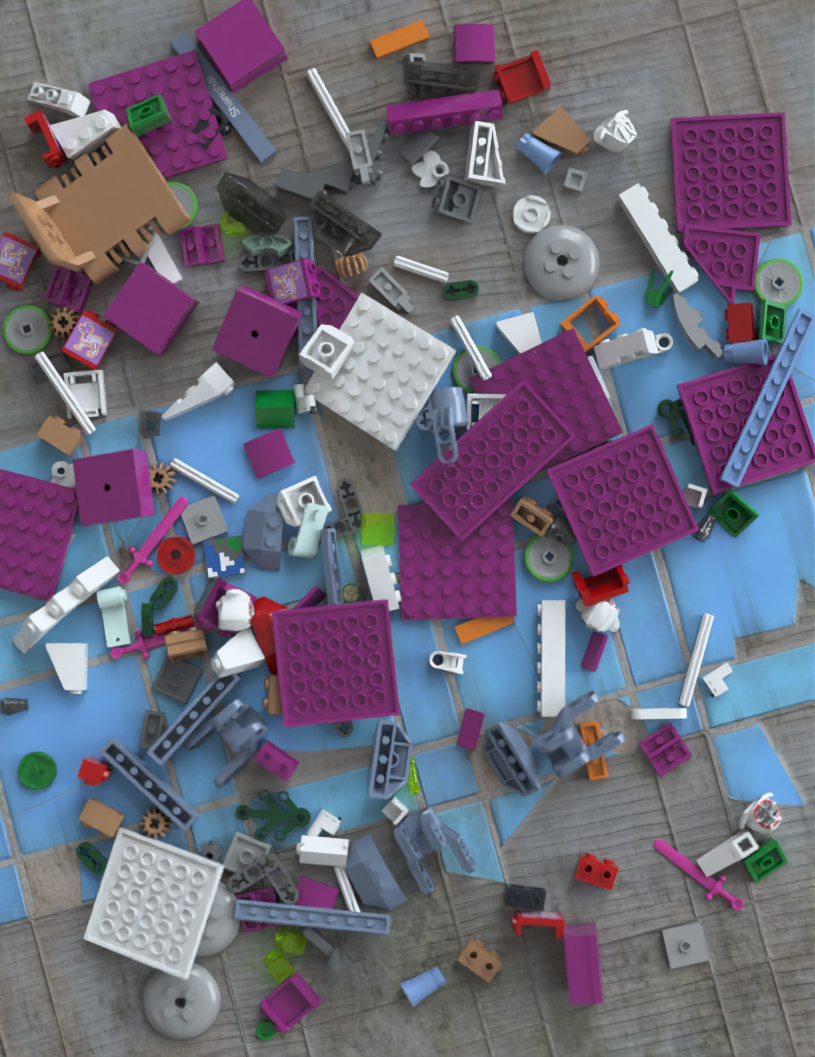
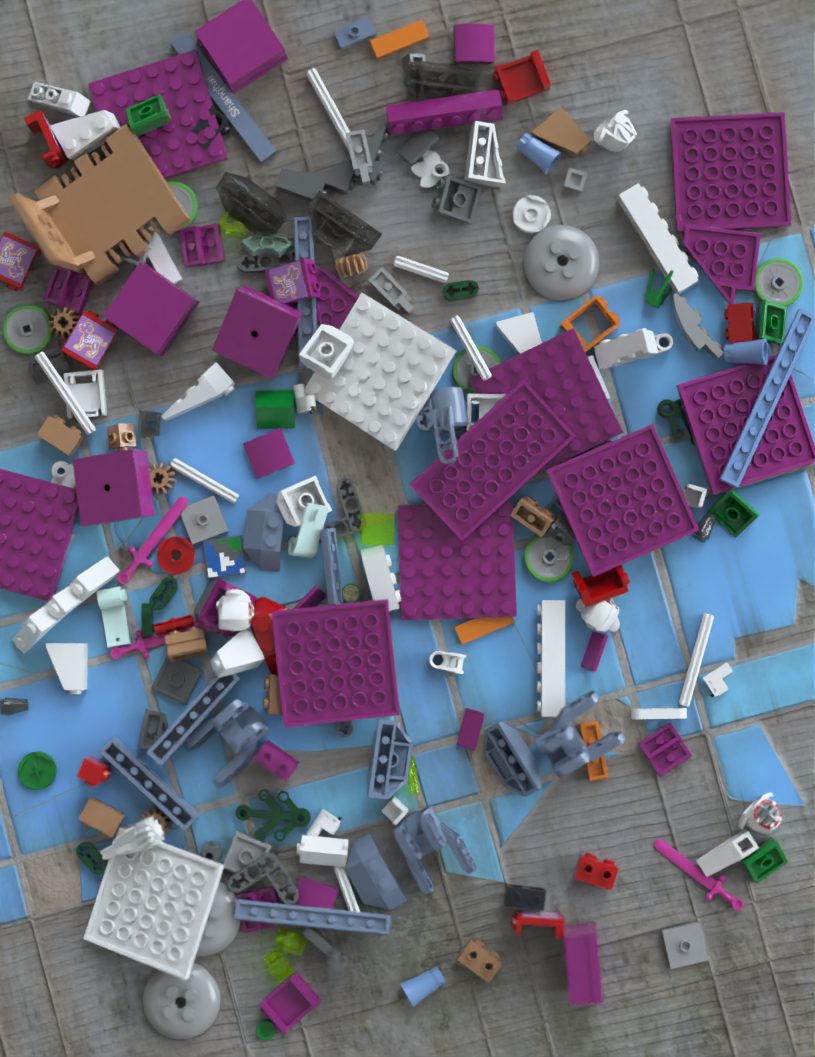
(121, 436): none -> medium nougat brick
(137, 838): none -> white piece
(354, 33): none -> sand blue plate

